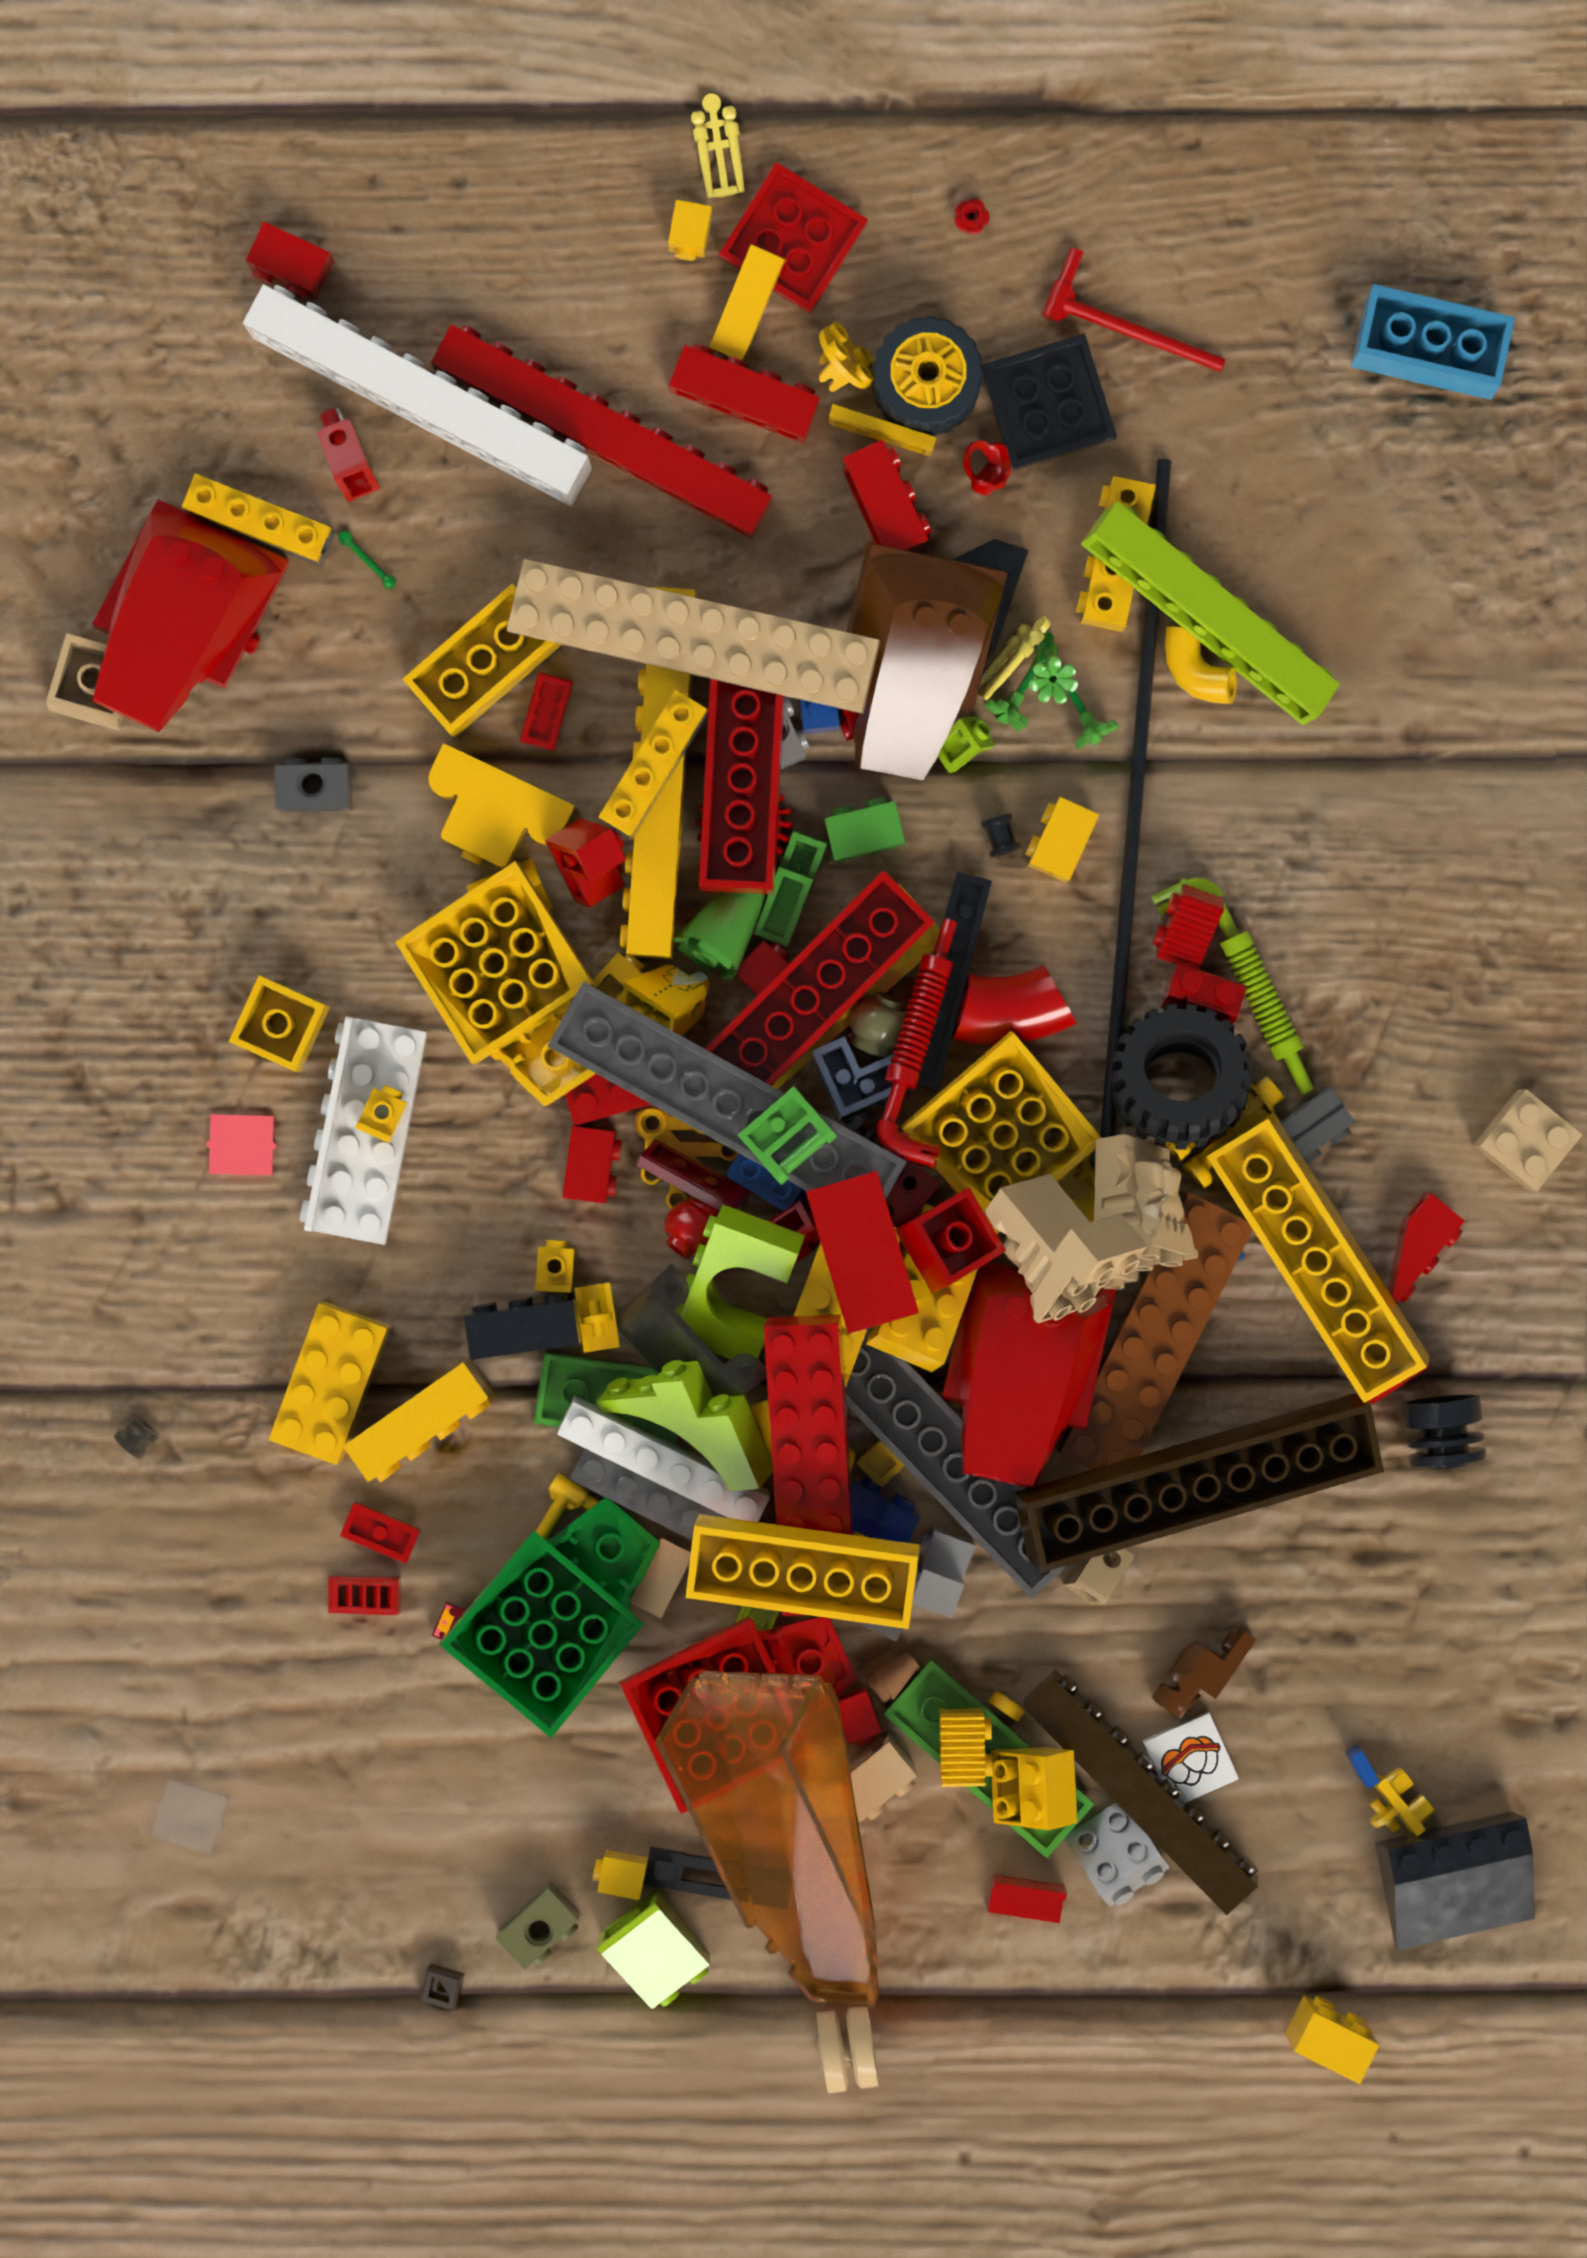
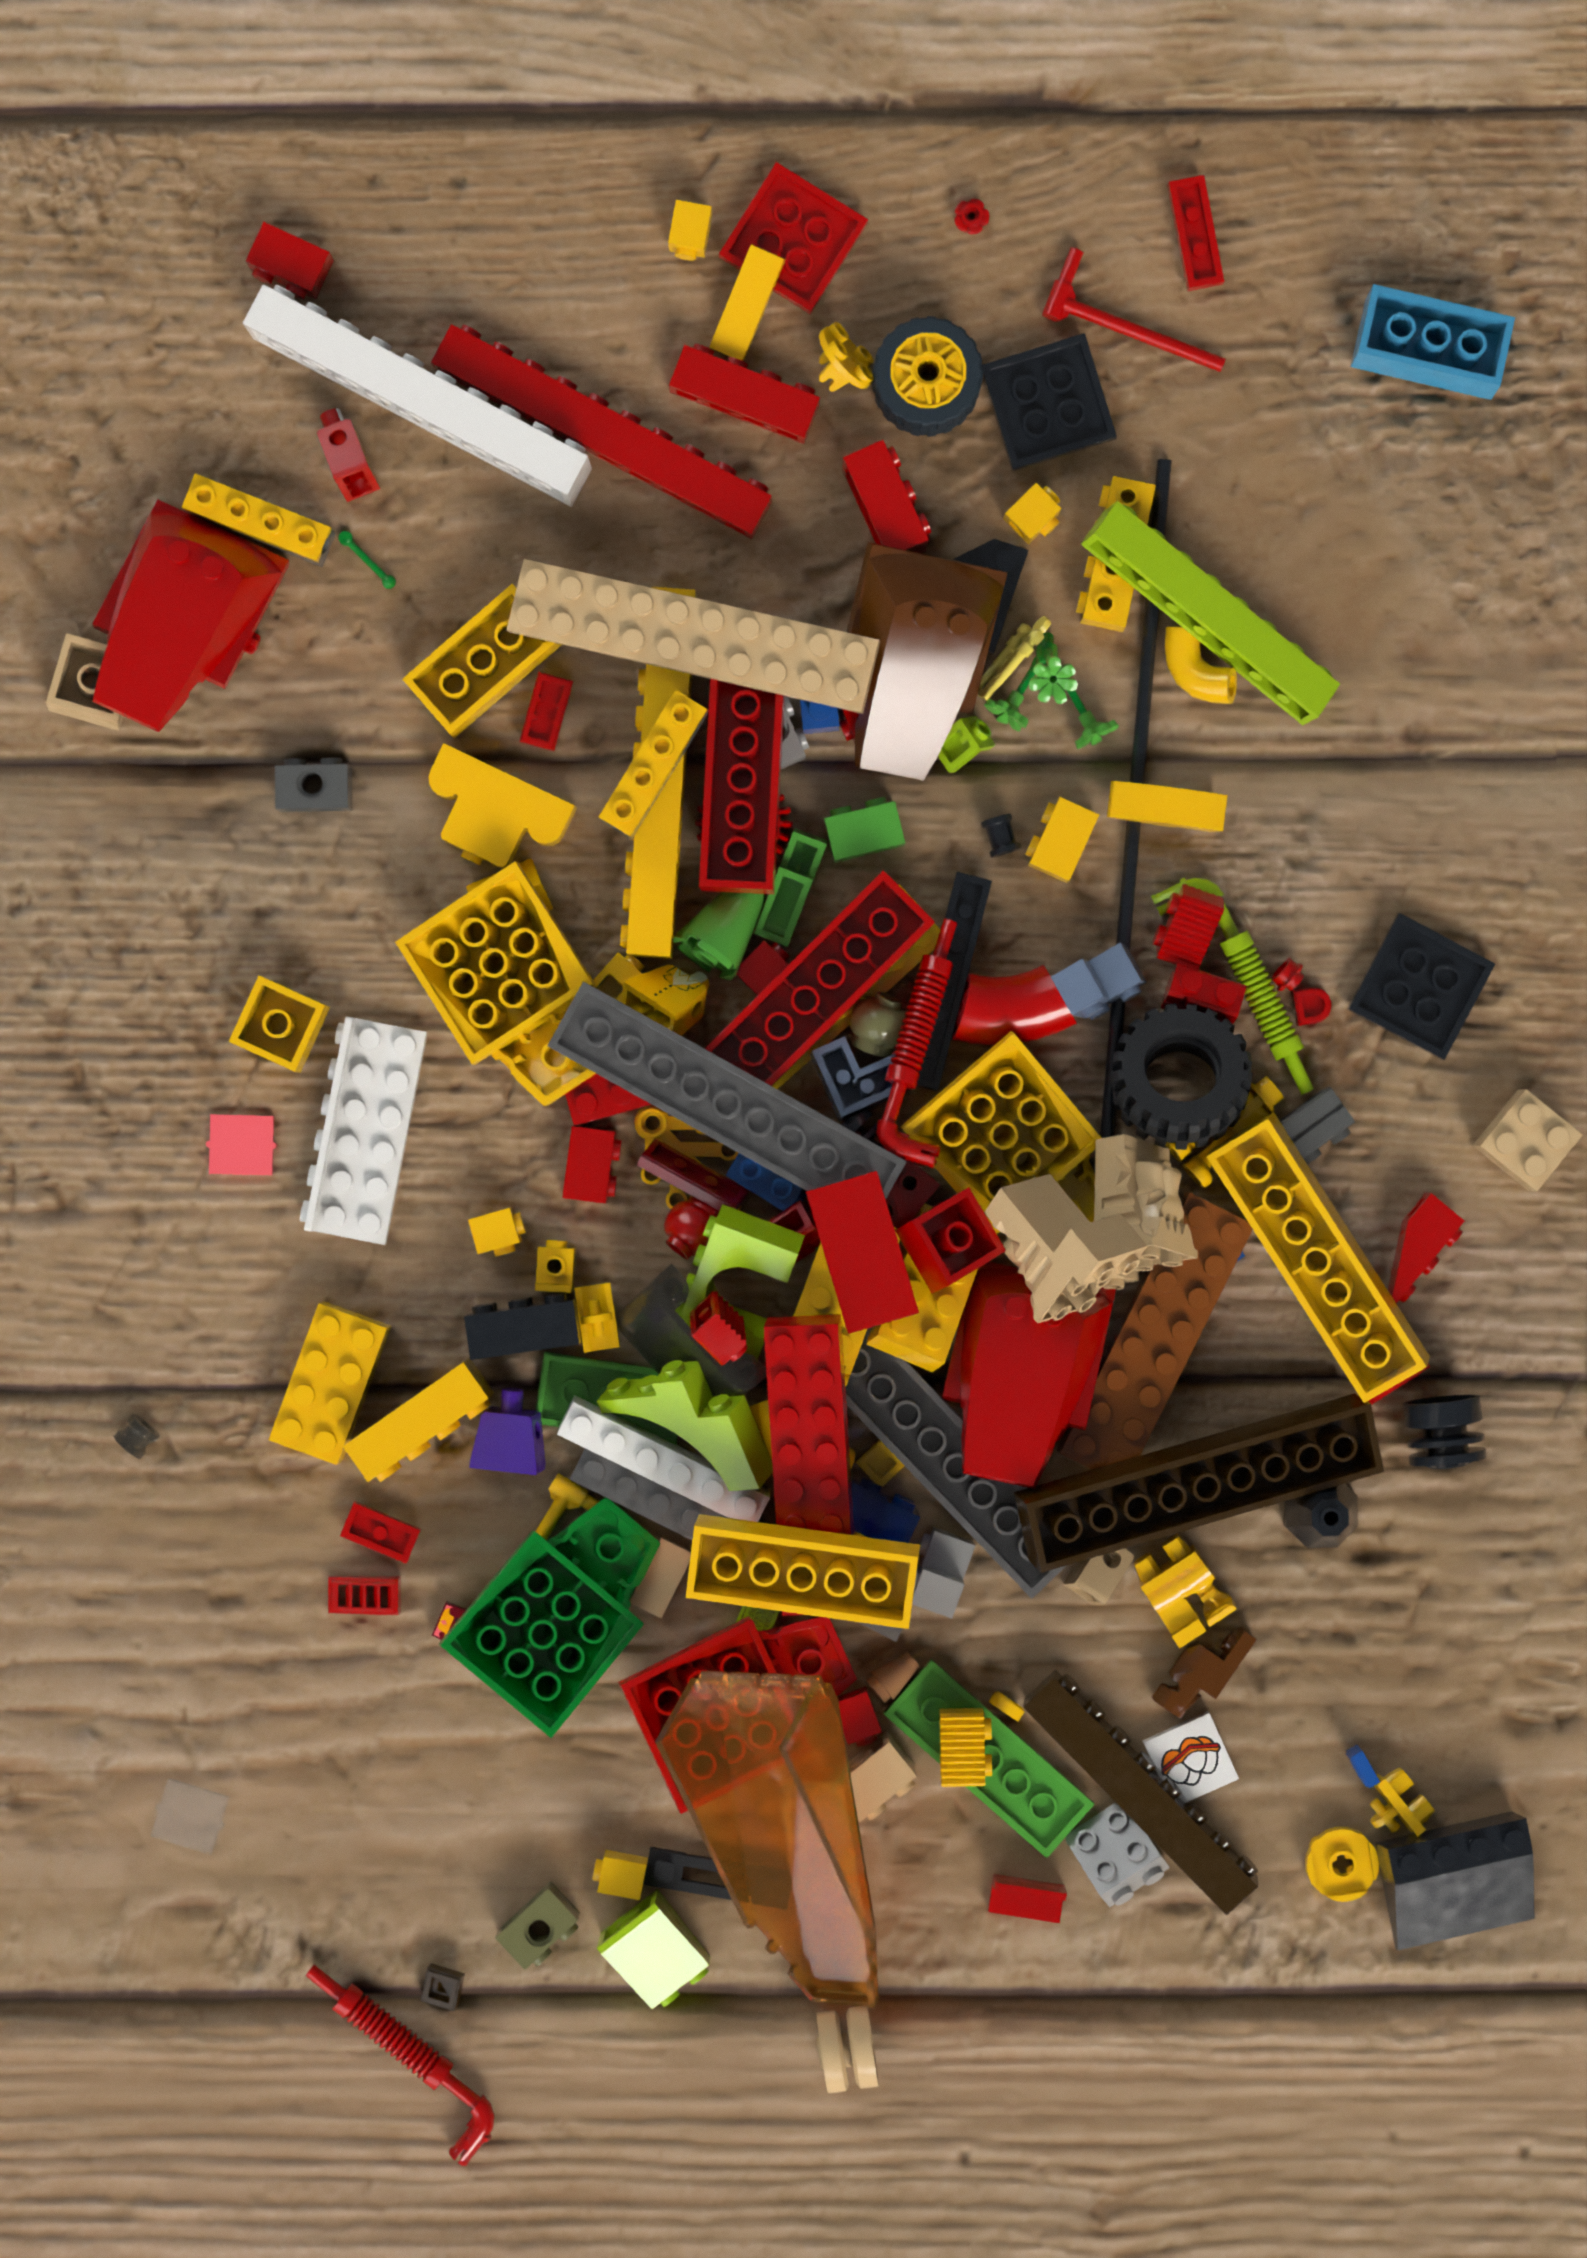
(383, 1128): yellow brick -> none
(414, 2053): none -> red piece
(497, 1231): none -> yellow brick
(509, 1437): none -> dark purple torso
(588, 860): red brick -> none
(712, 104): light yellow piece -> none
(718, 1329): none -> red brick
(777, 1126): bright green plate -> none
(881, 429): yellow tile -> none
(995, 473): red piece -> none
(1034, 513): none -> yellow brick
(1034, 1787): yellow slope -> none
(1096, 983): none -> sand blue brick
(1167, 806): none -> yellow slope
(1175, 1581): none -> yellow hips
(1195, 233): none -> red plate
(1288, 975): none -> red plate
(1306, 1517): none -> black cone
(1311, 1005): none -> red tile
(1332, 2038): yellow brick -> none
(1358, 1876): none -> yellow plate
(1421, 986): none -> black plate

